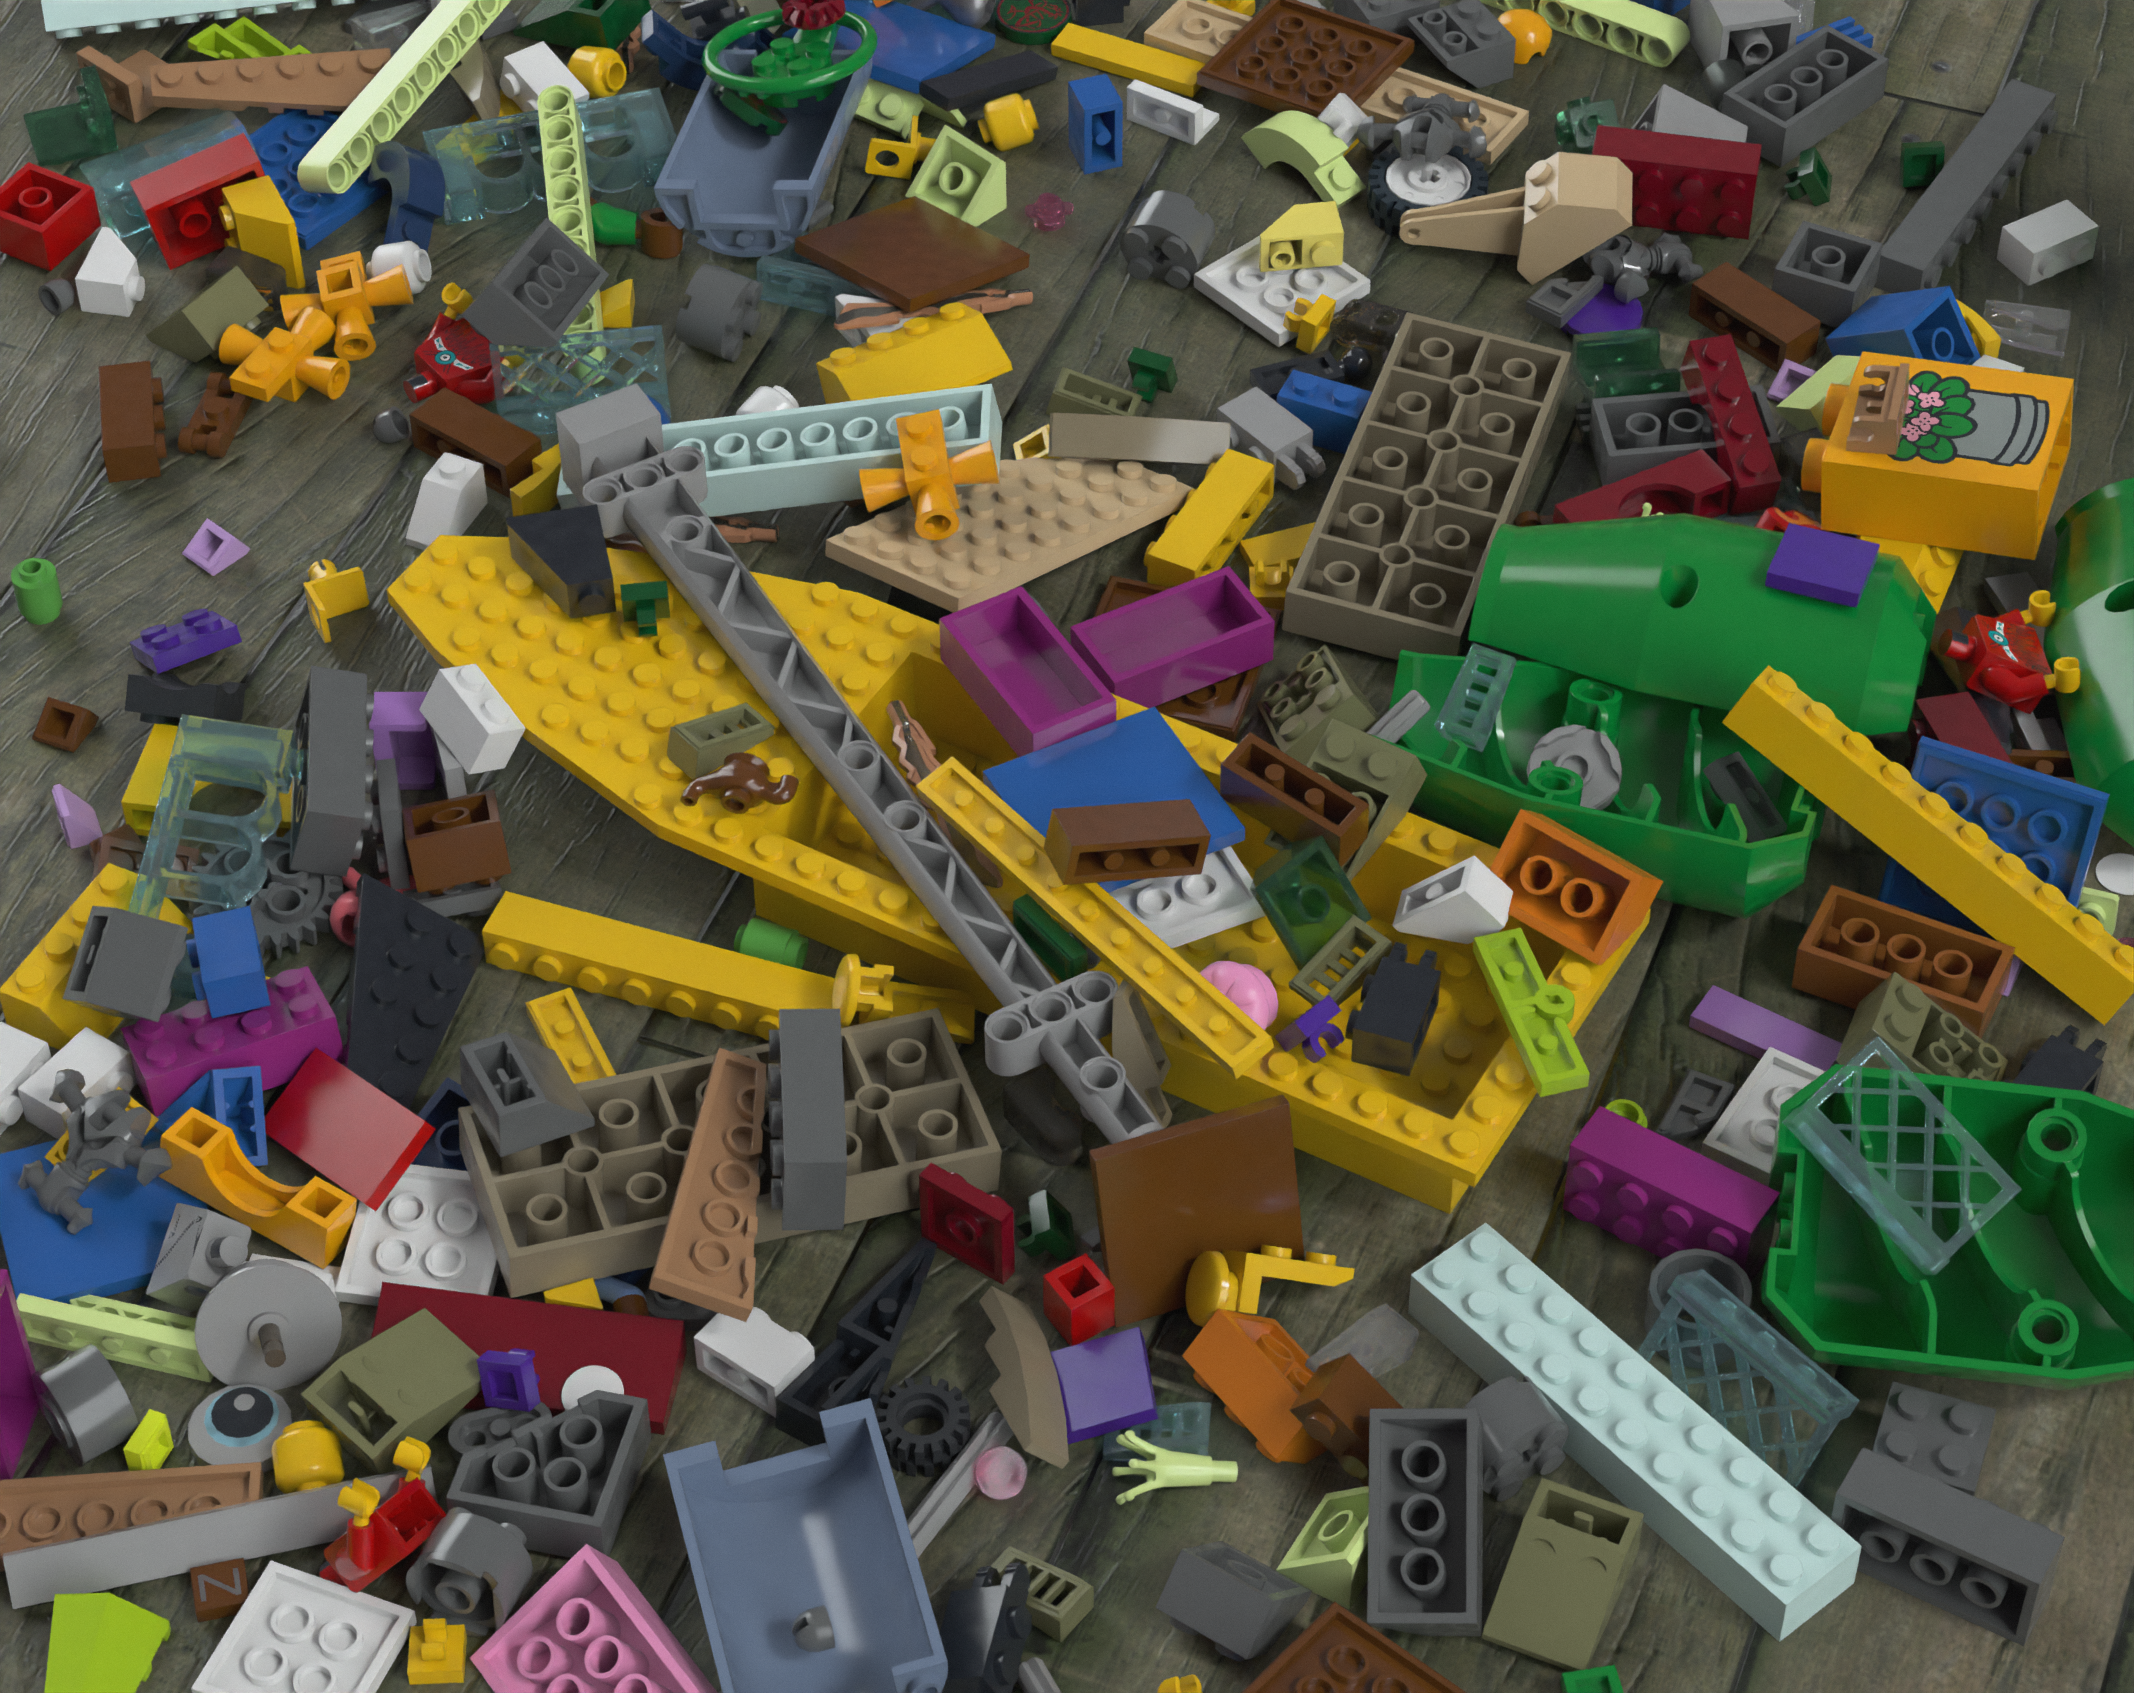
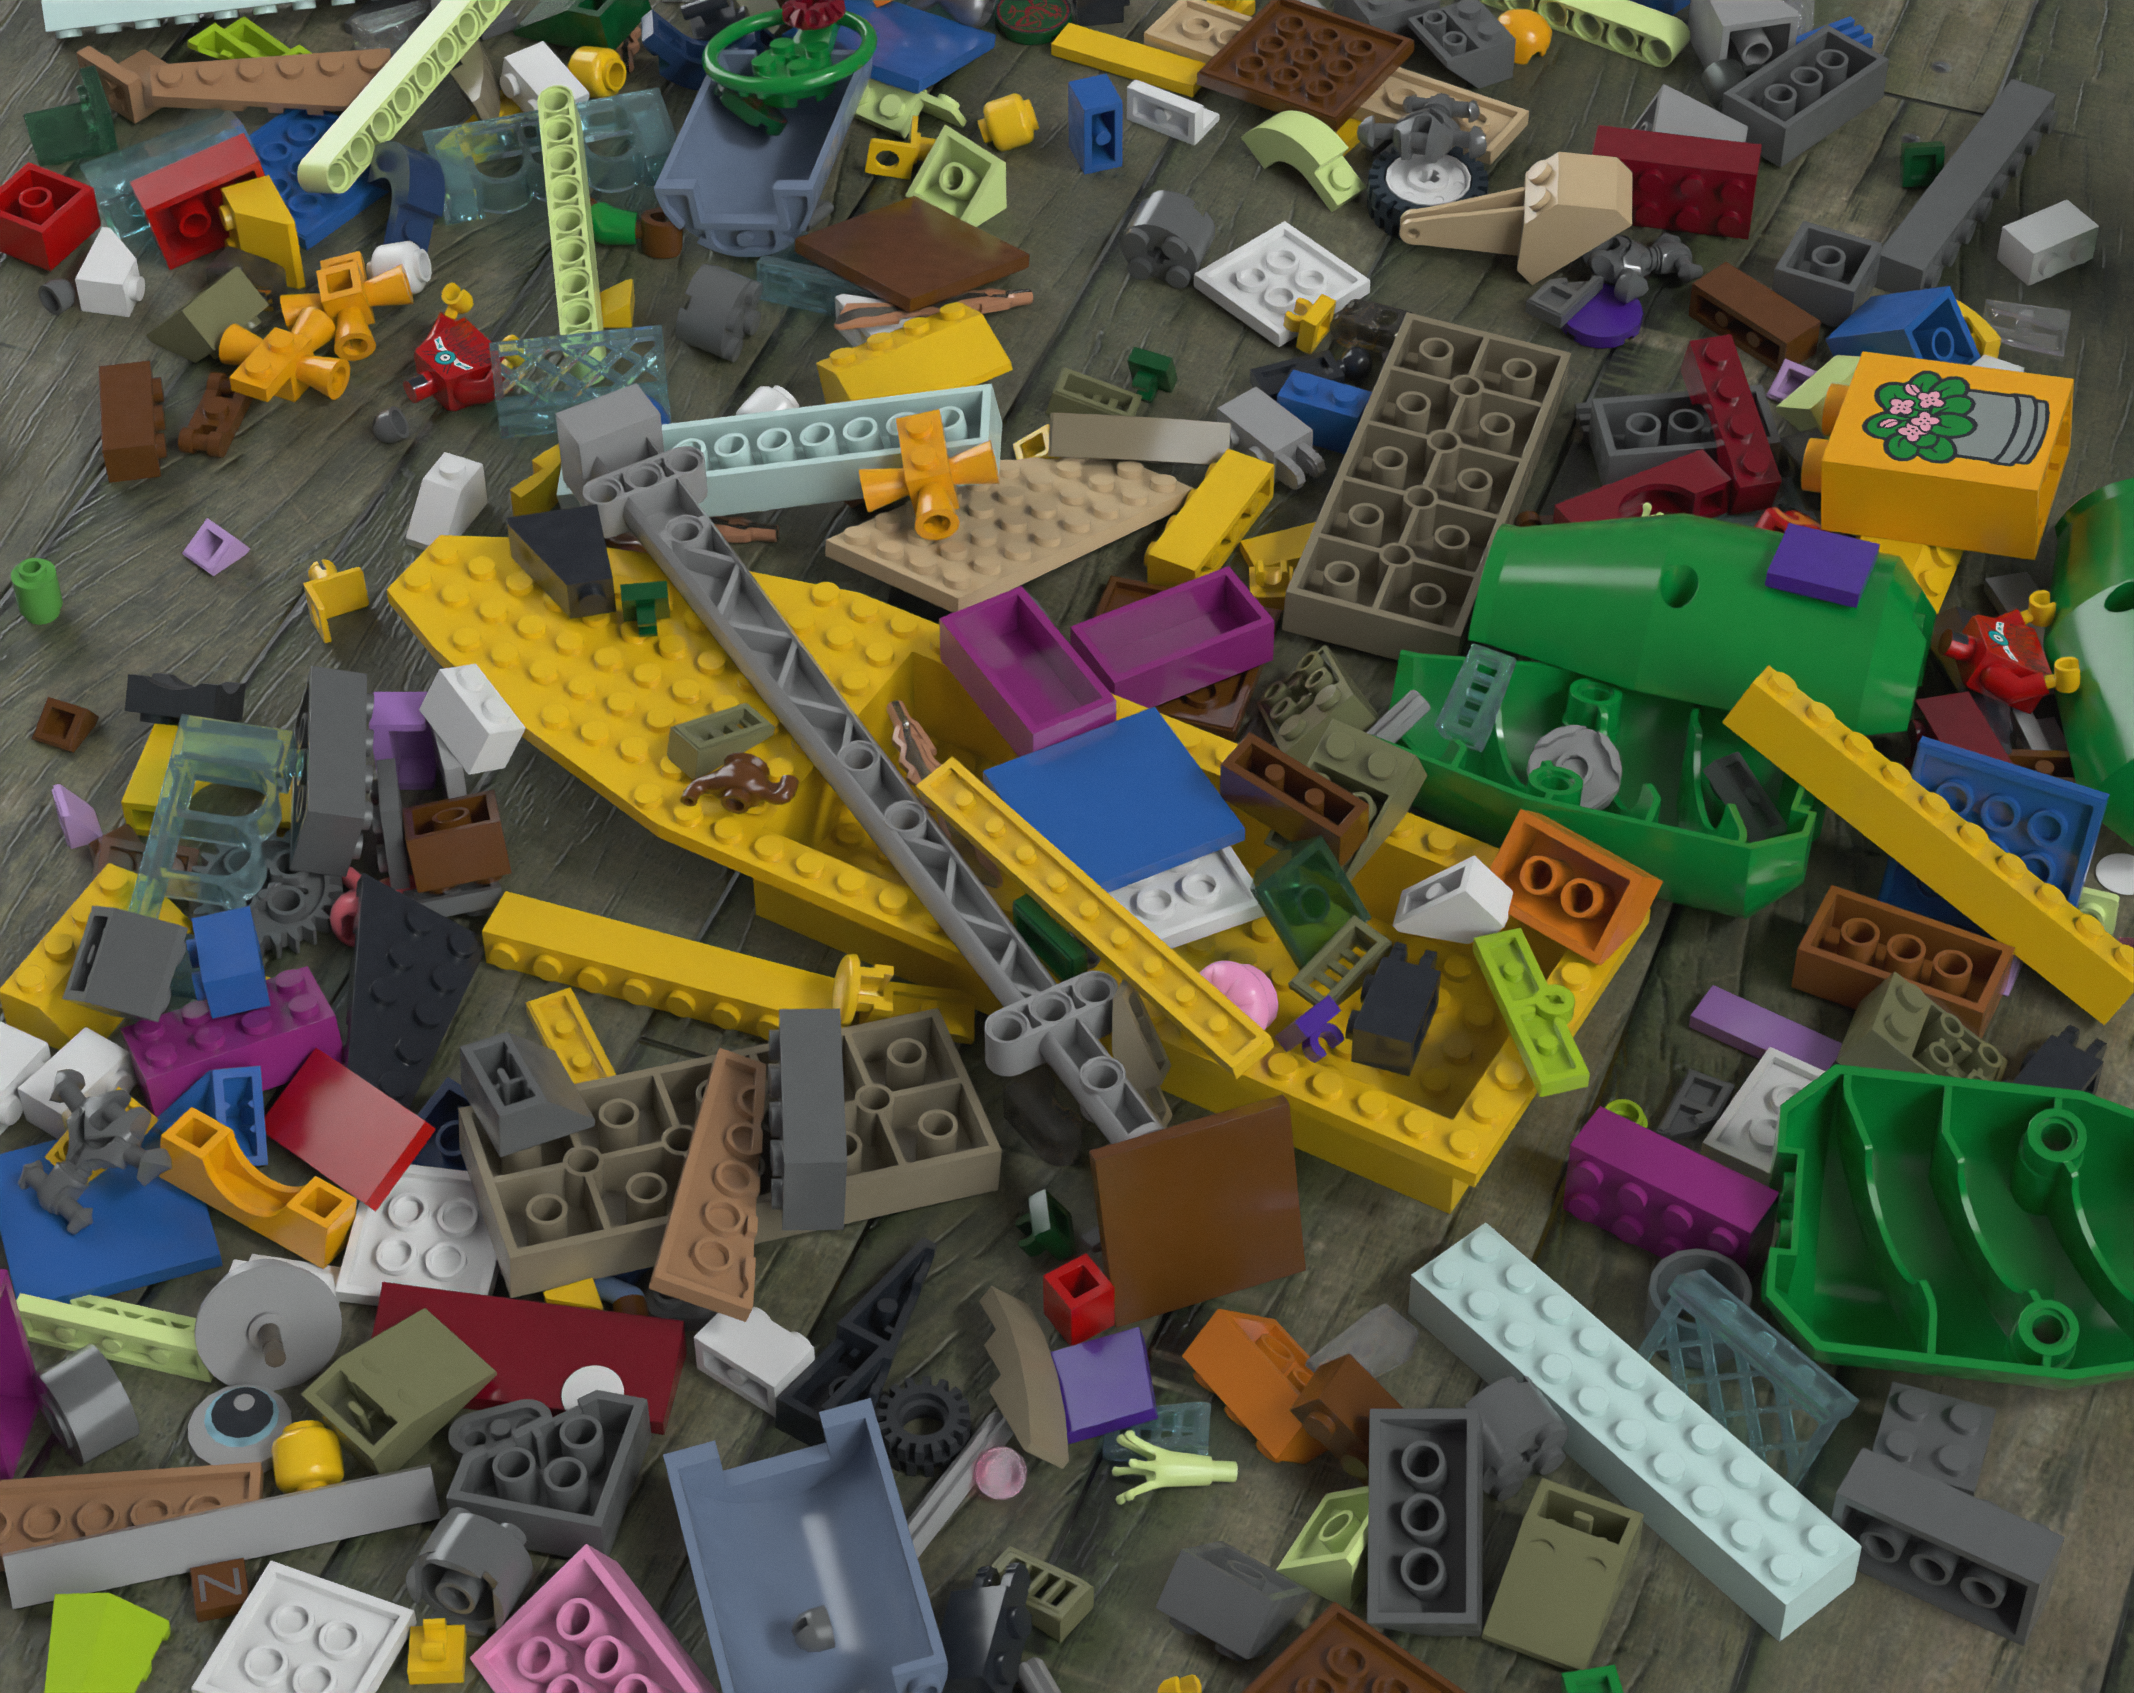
(149, 1443): neon yellow tile -> none
(194, 638): dark purple plate -> none
(196, 1256): light grey torso -> none
(383, 1534): red torso -> none
(469, 431): reddish brown brick -> none
(509, 1379): dark purple tile -> none
(536, 291): dark grey slope -> none
(771, 943): bright green brick -> none
(967, 1222): dark red plate -> none
(988, 80): black tile -> none
(1049, 212): clear pink plate -> none
(1126, 841): reddish brown brick -> none
(1234, 1278): yellow piece -> none
(1303, 238): light yellow slope -> none
(1343, 118): white tile -> none
(1578, 124): clear green brick -> none
(1621, 364): clear green panel -> none
(1810, 178): dark green tile -> none
(1870, 1188): clear light blue fence -> none
(1880, 411): medium nougat hinge -> none

